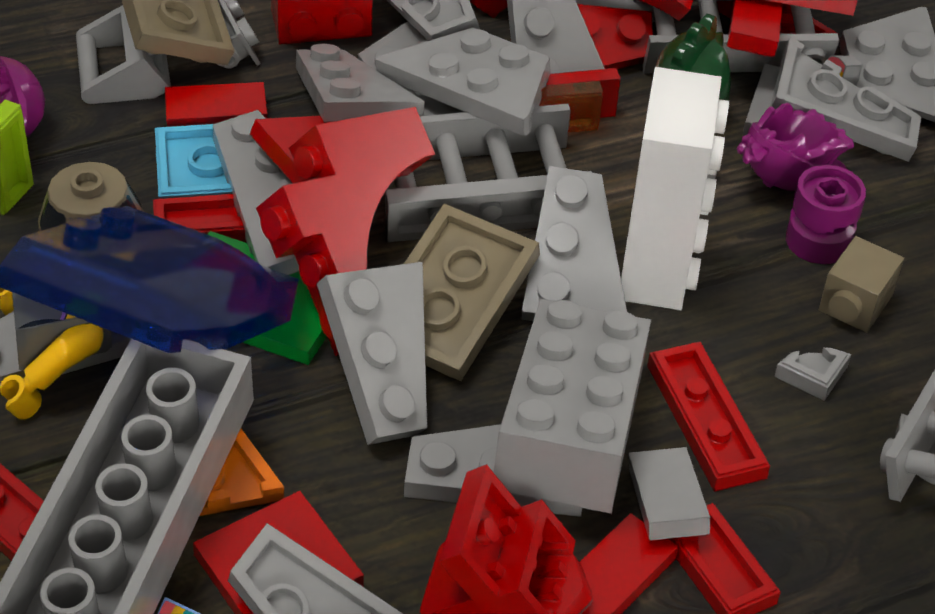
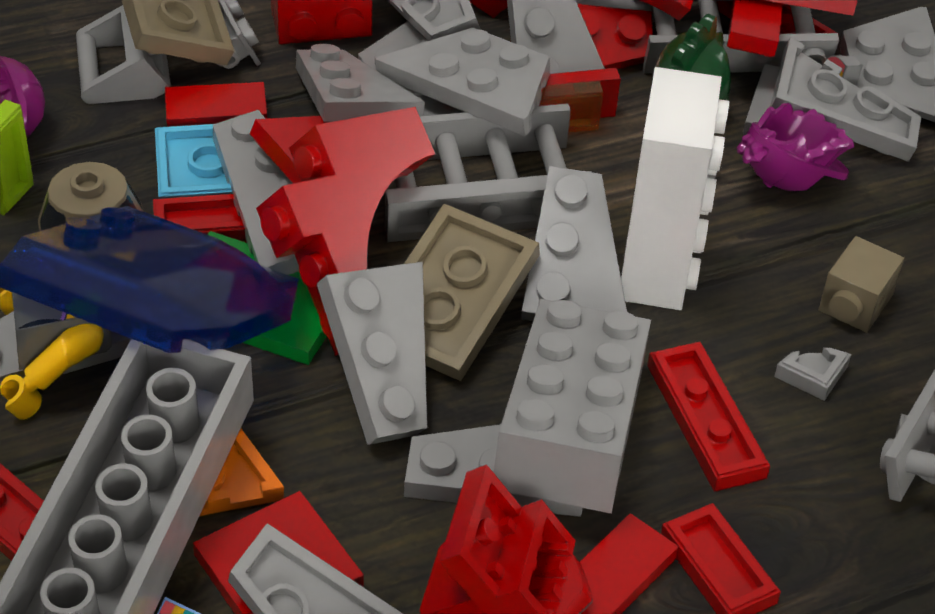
(669, 494): light grey tile -> none
(824, 213): magenta wheel -> none

